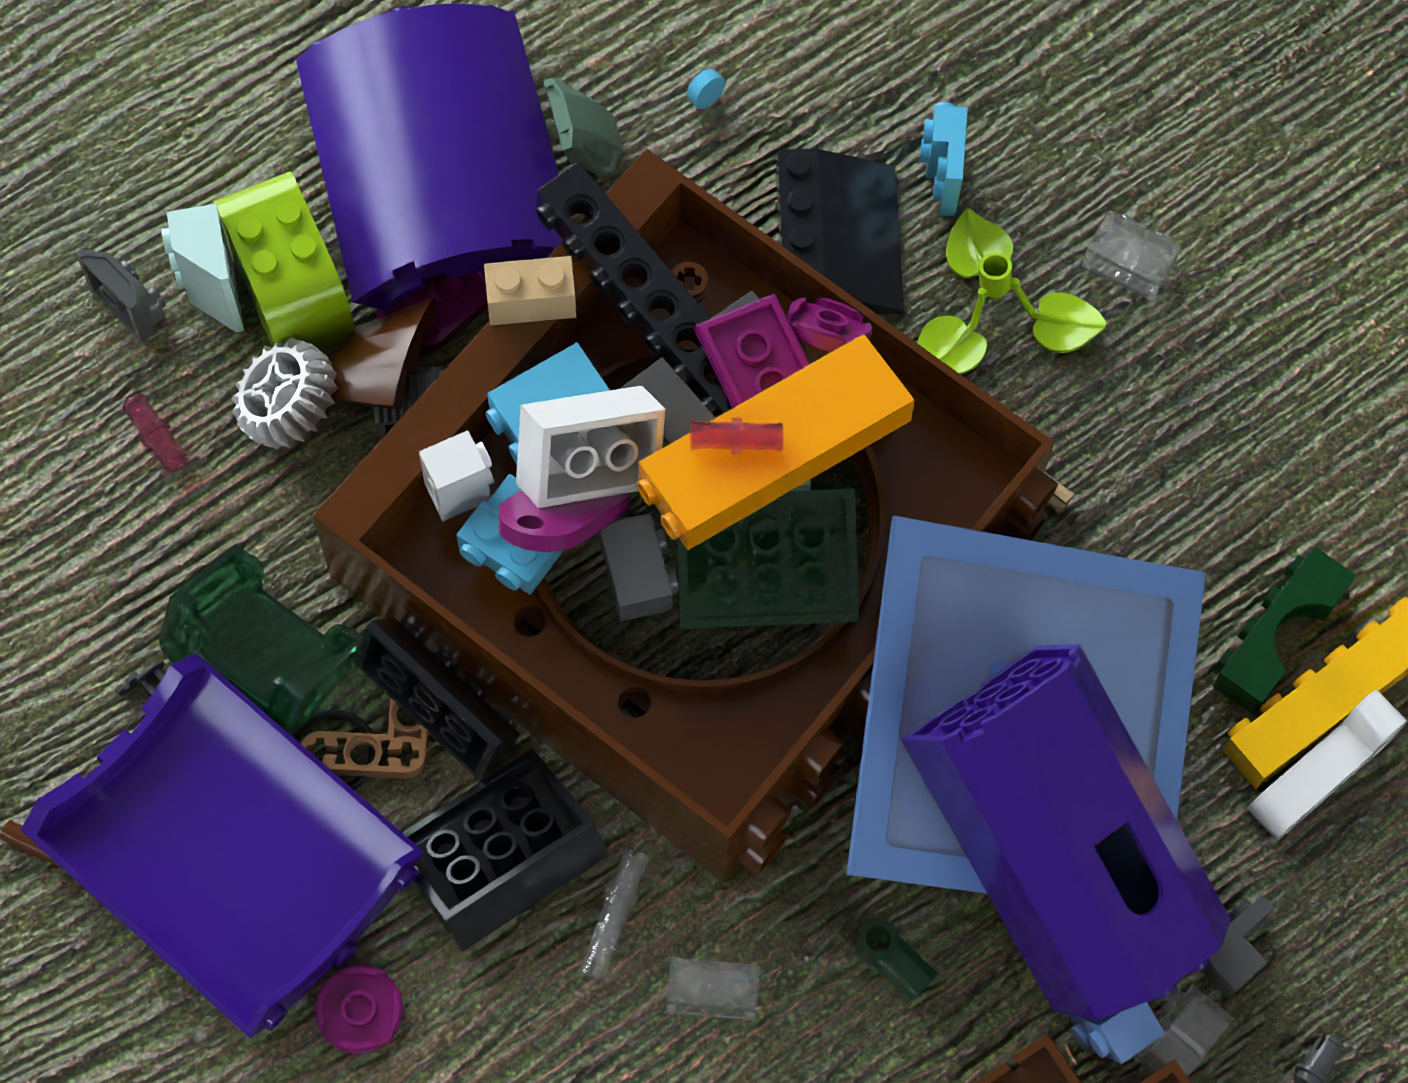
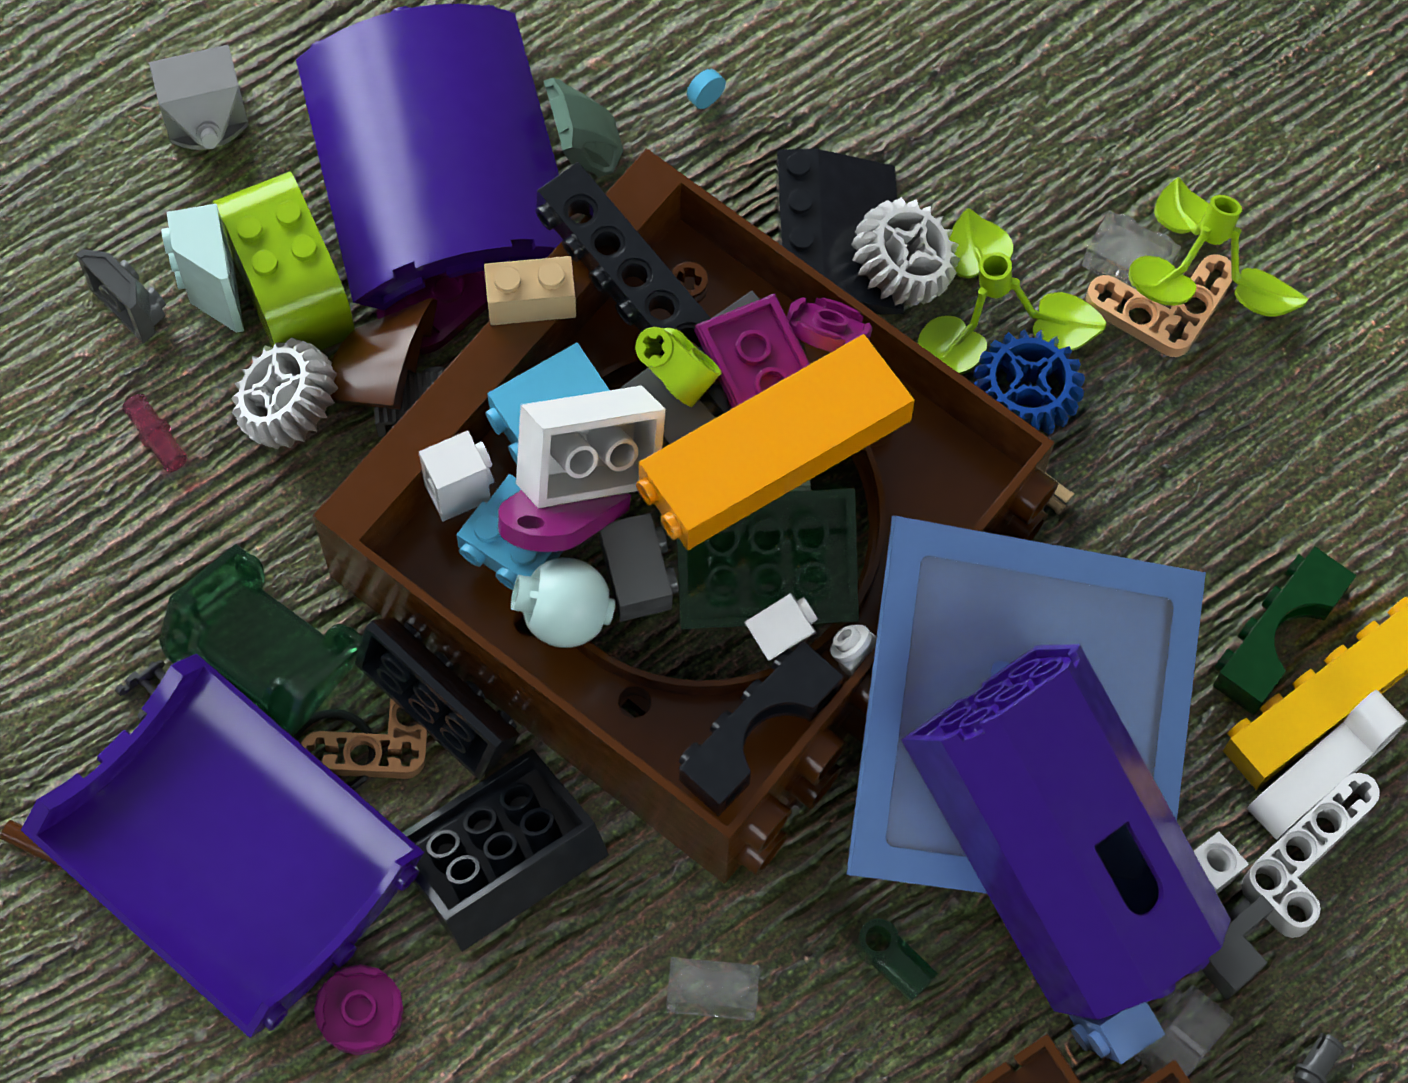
(200, 98): none -> light grey piece
(564, 602): none -> light aqua brick
(620, 897): clear pin -> none
(683, 366): none -> lime piece
(736, 435): clear pink pin -> none
(782, 625): none -> white brick
(796, 688): none -> black arch
(852, 647): none -> white plate
(905, 252): none -> white gear
(944, 153): medium azure plate -> none
(1048, 359): none -> blue gear
(1163, 320): none -> light nougat beam
(1215, 222): none -> lime plant
(1220, 861): none -> white brick
(1314, 845): none -> white beam

